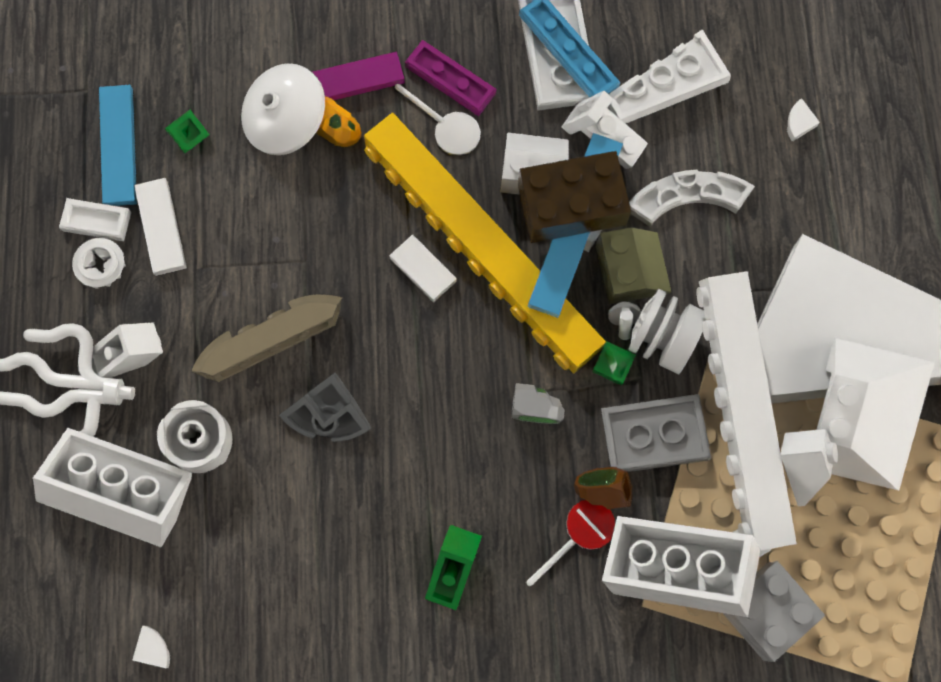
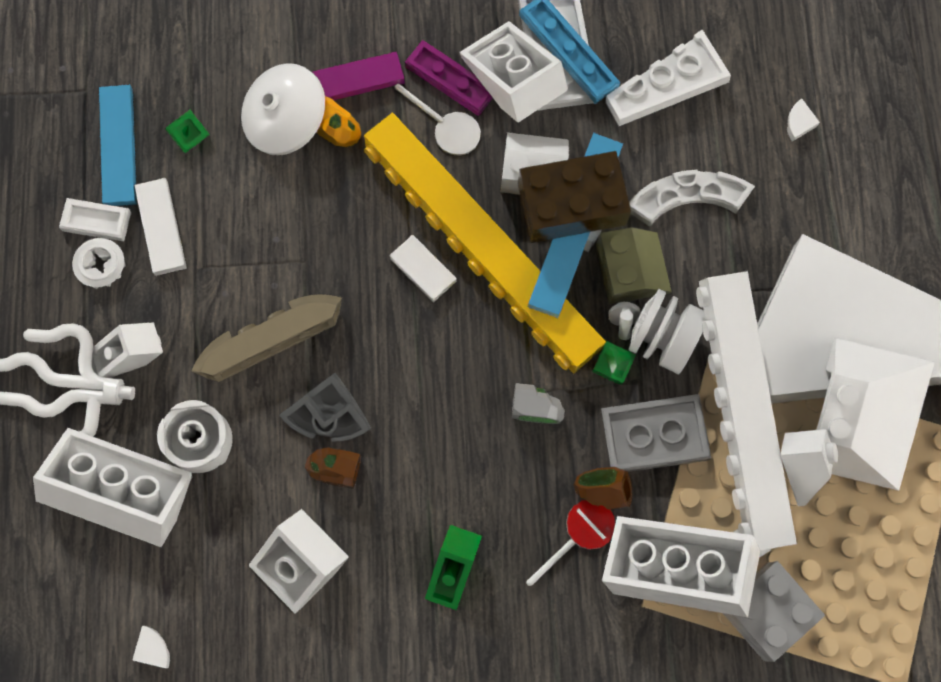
(298, 560): none -> white slope
(334, 466): none -> reddish brown rock
(515, 70): none -> white slope
(594, 117): white bracket -> none

